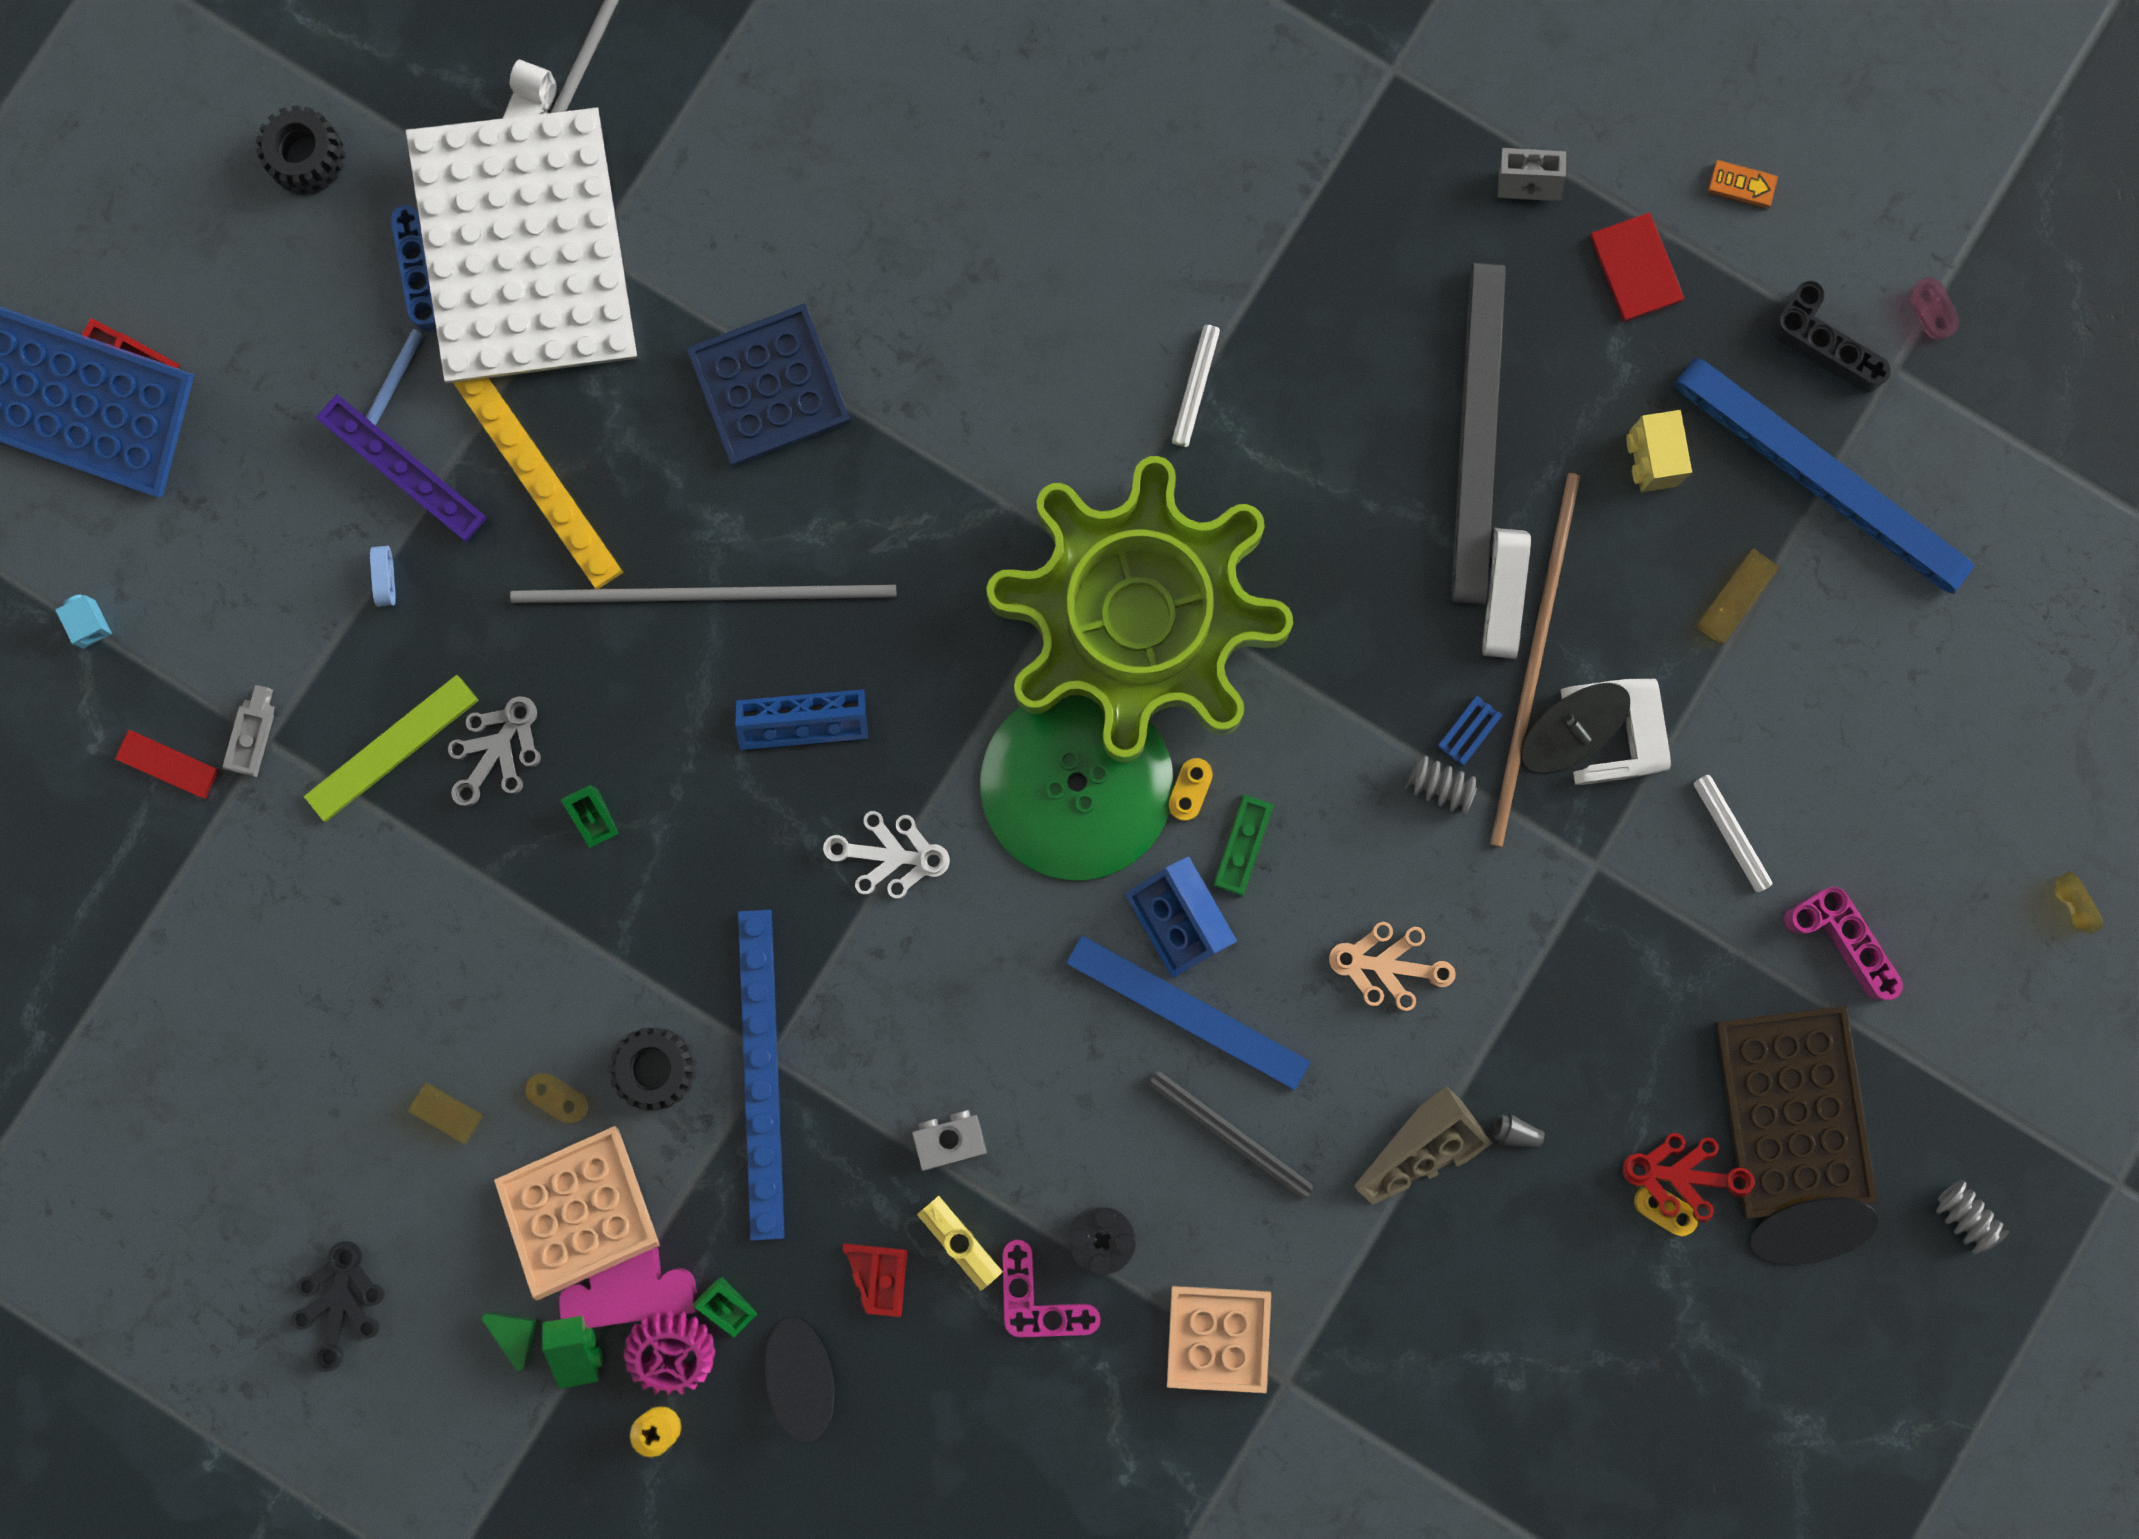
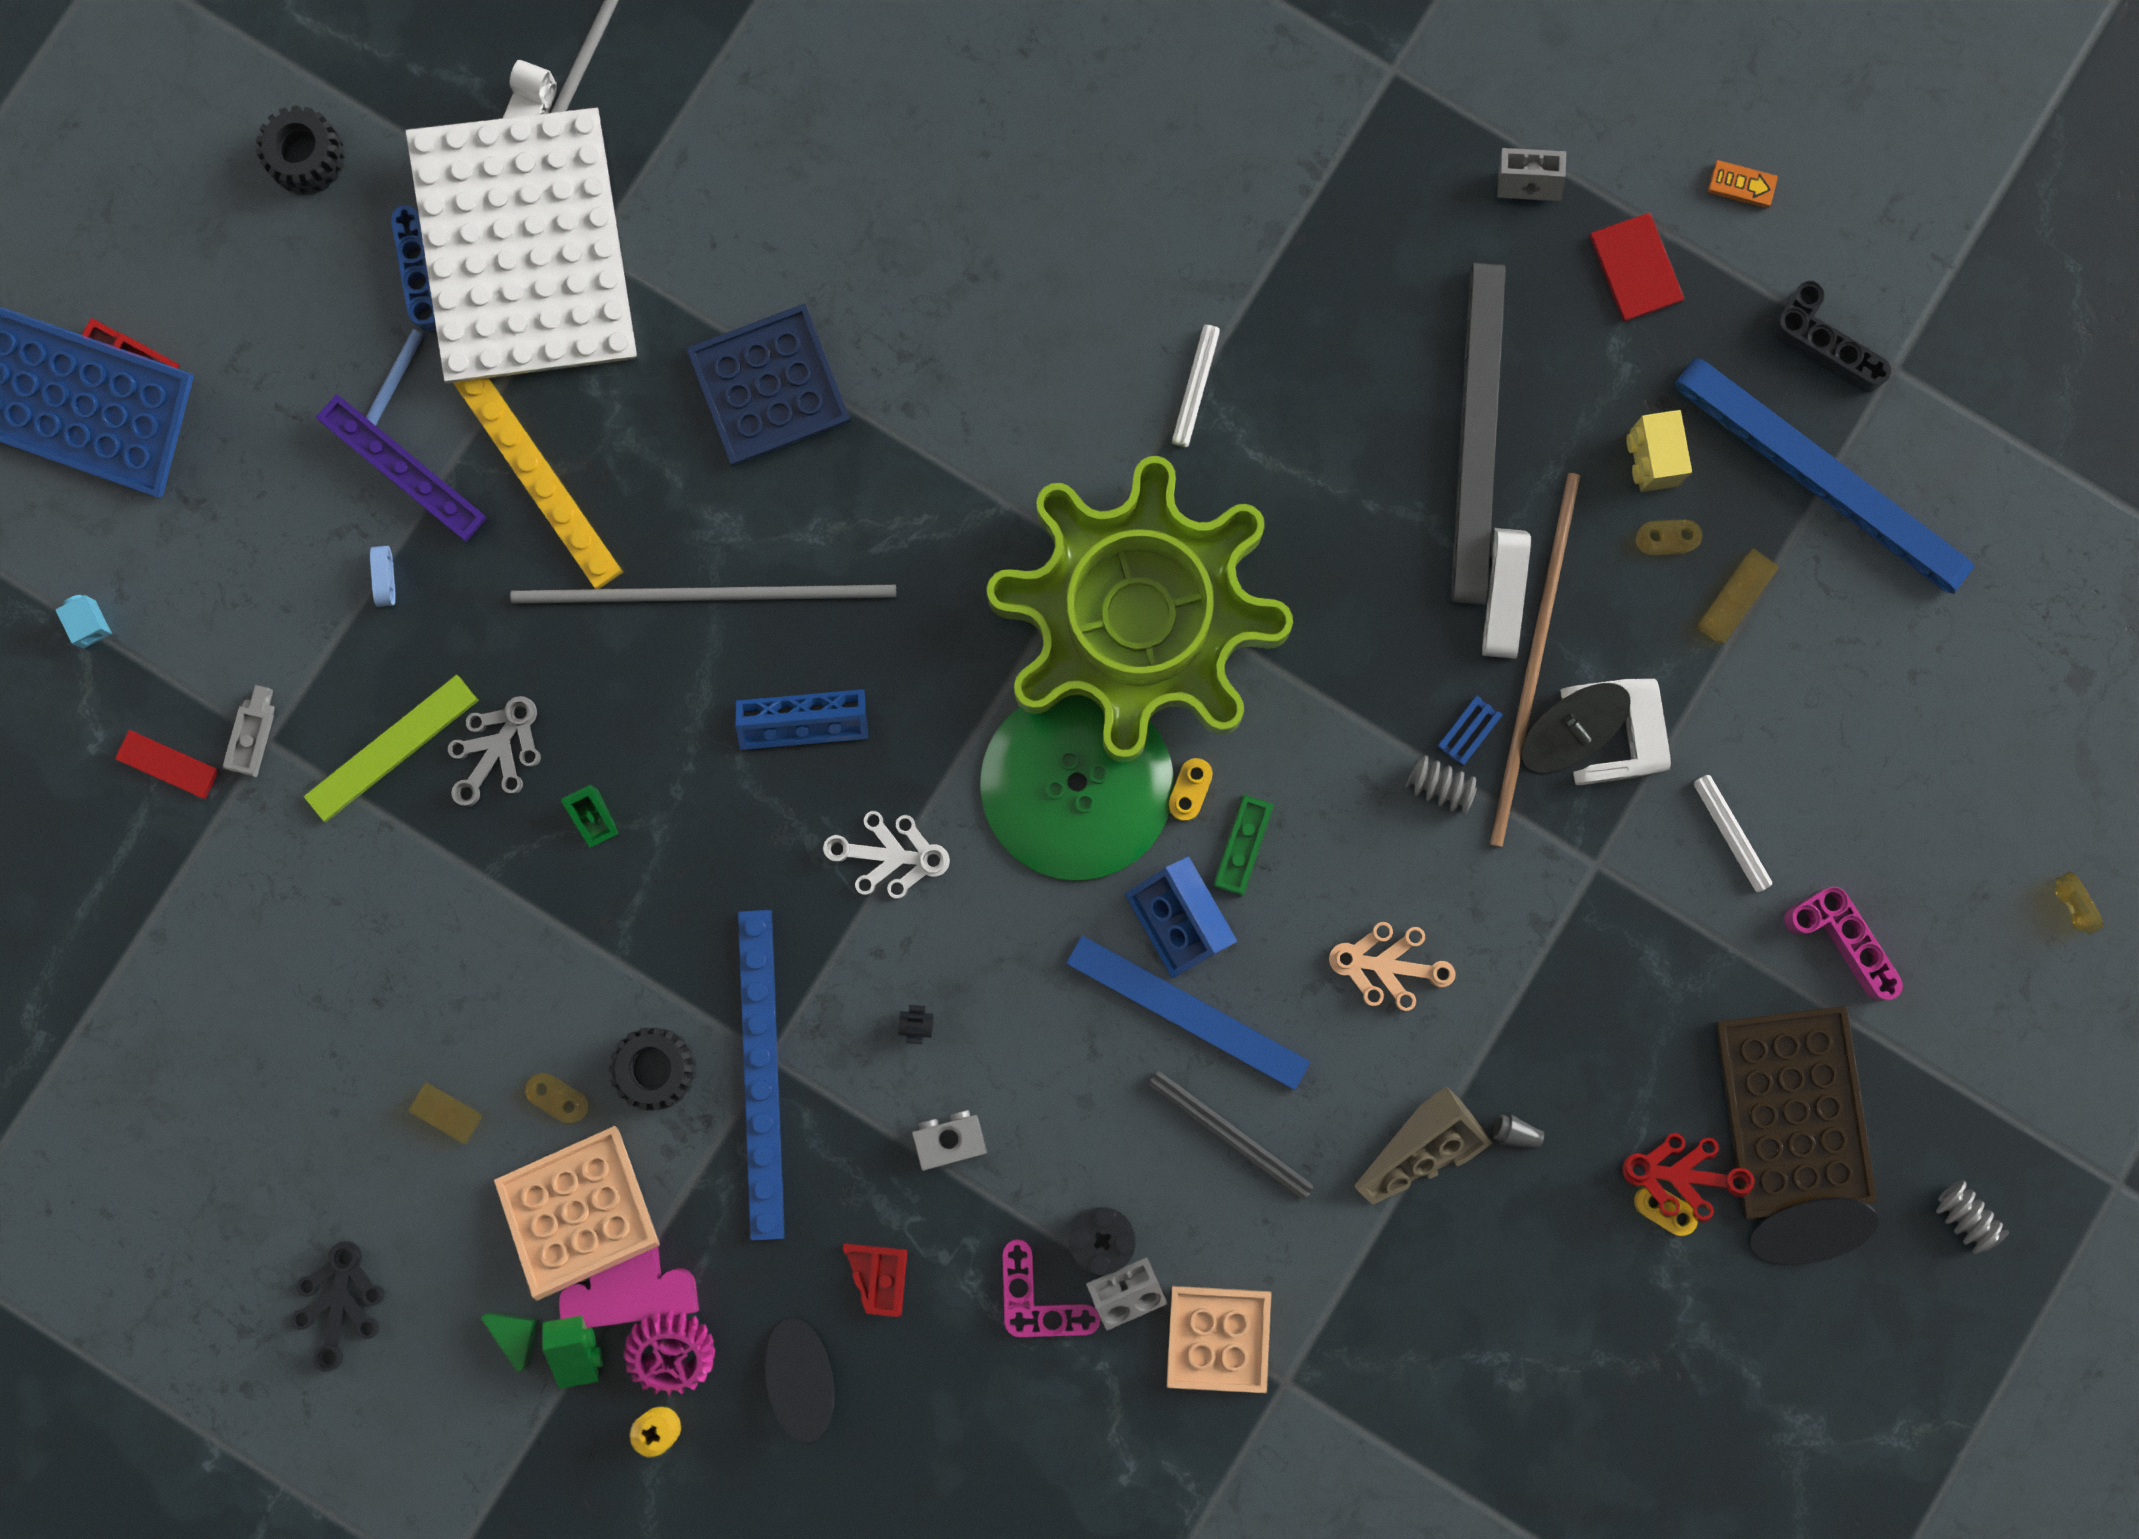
(725, 1307): green slope -> none
(915, 1024): none -> black gear
(975, 1259): light yellow piece -> none
(1126, 1293): none -> light grey brick
(1669, 537): none -> clear yellow plate
(1937, 308): clear pink plate -> none

